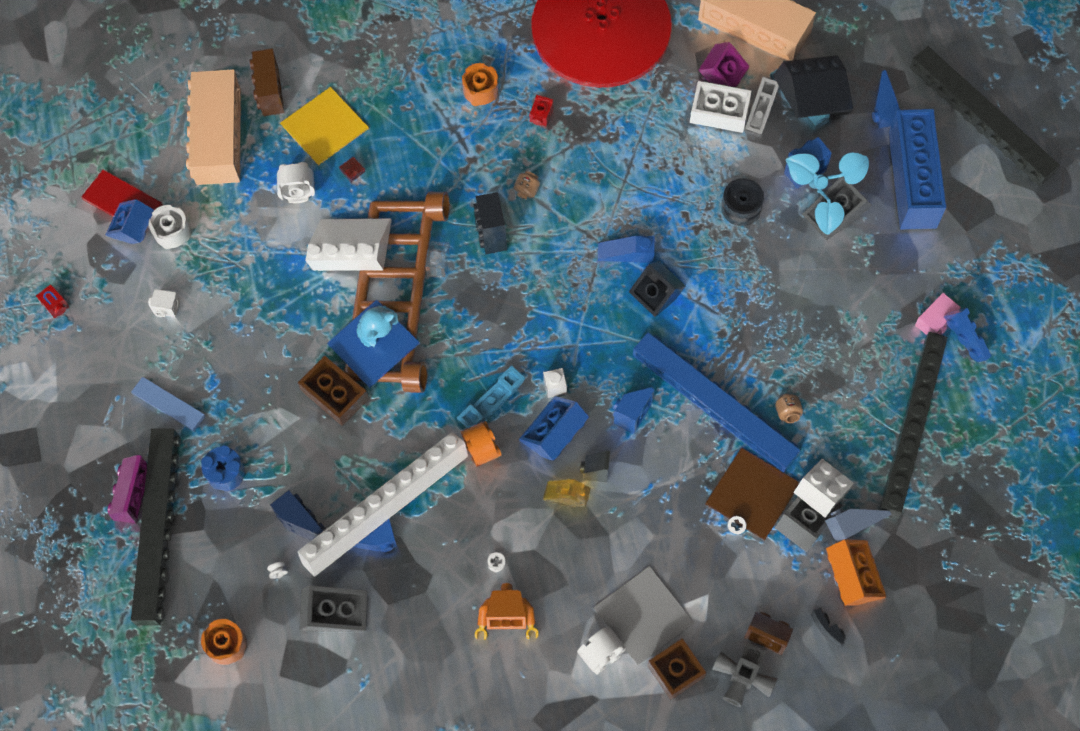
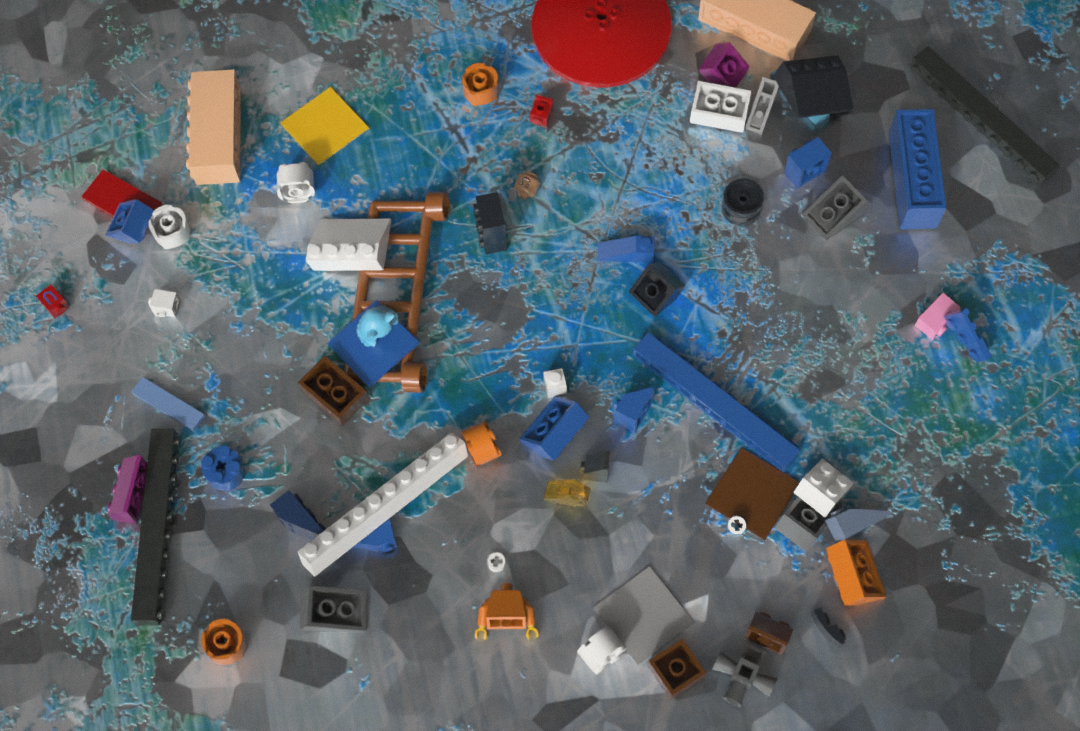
(266, 82): reddish brown brick -> none
(277, 570): white bush -> none
(352, 169): clear red tile -> none
(437, 259): clear slope -> none
(493, 398): dark azure slope -> none
(789, 408): medium nougat head -> none
(803, 169): medium azure plant -> none
(885, 103): blue slope -> none
(913, 425): pearl dark grey brick -> none

